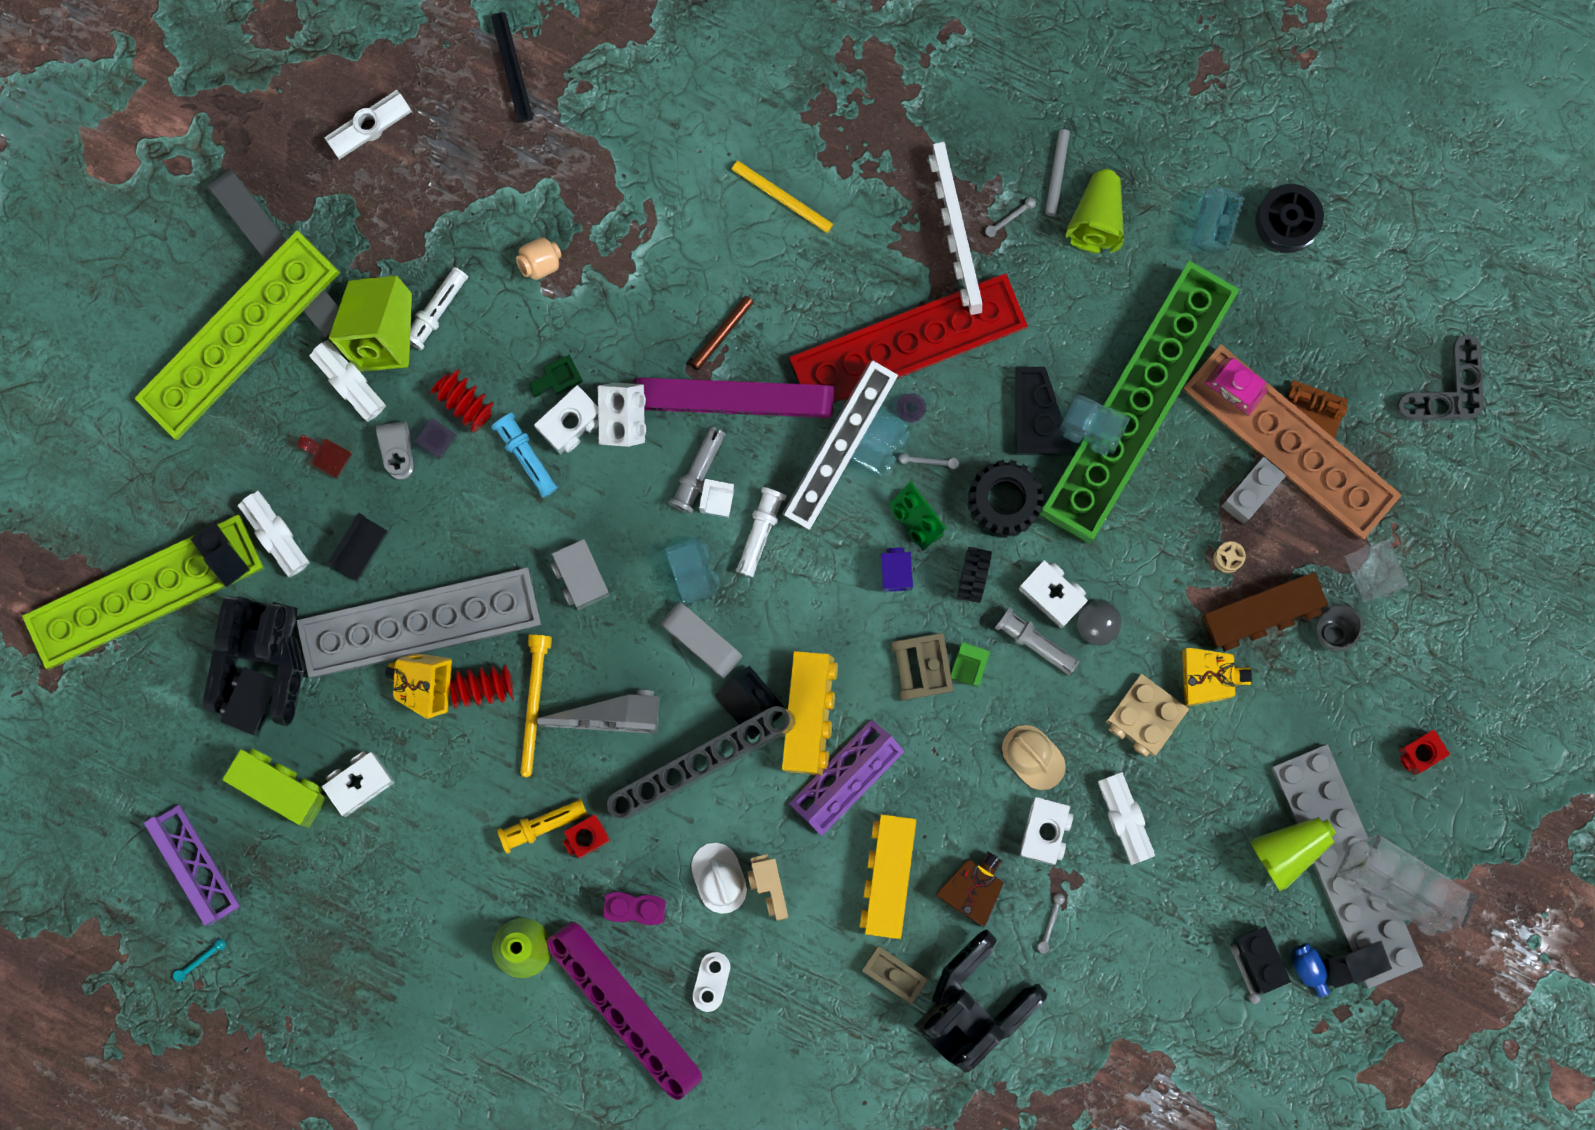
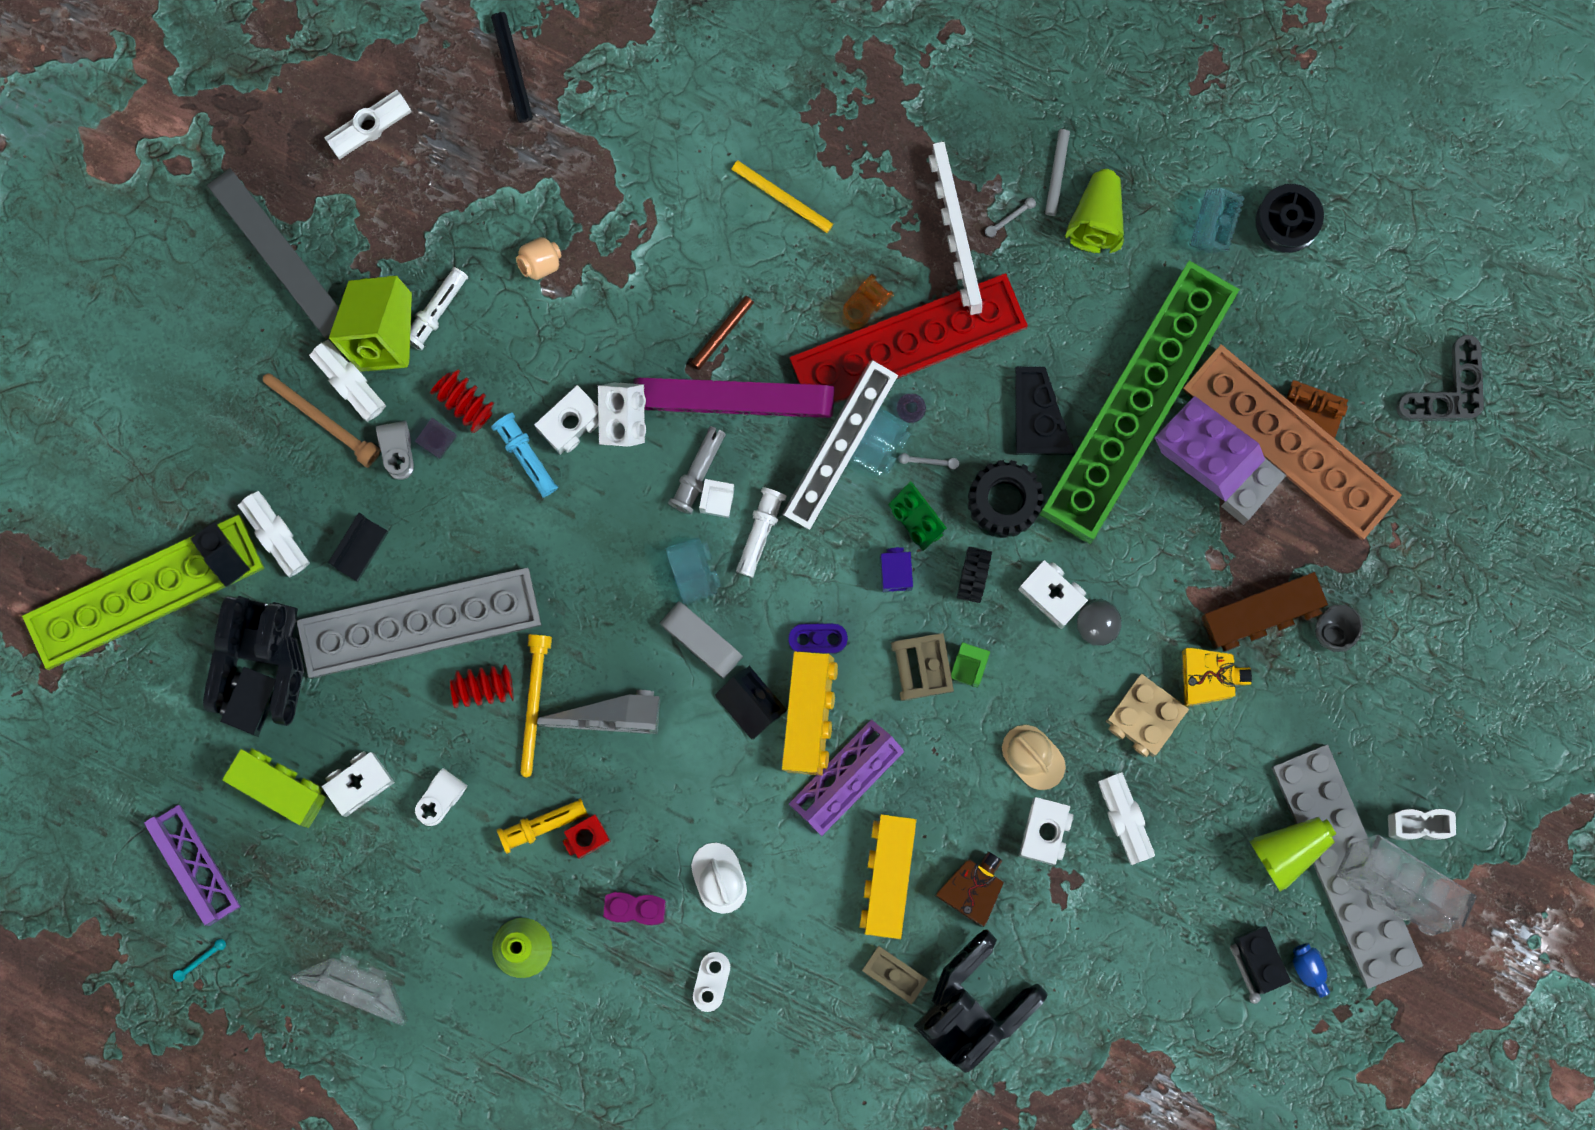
(237, 335): lime plate -> none
(328, 456): clear red plate -> none
(355, 986): none -> clear wedge
(365, 452): none -> medium nougat piece
(421, 683): yellow torso -> none
(442, 792): none -> white piece
(559, 375): dark green plate -> none
(580, 575): light grey brick -> none
(624, 1010): magenta beam -> none
(686, 763): dark grey beam -> none
(766, 879): tan plate -> none
(818, 638): none -> dark purple plate
(868, 298): none -> clear orange piece
(1024, 633): light grey pin -> none
(1043, 946): light grey hinge -> none
(1094, 424): clear light blue brick -> none
(1210, 448): none -> medium lavender brick
(1231, 551): tan wheel -> none
(1237, 385): dark pink torso -> none
(1358, 964): black slope -> none
(1375, 571): clear piece -> none
(1416, 824): none -> white brick
(1434, 747): red brick -> none

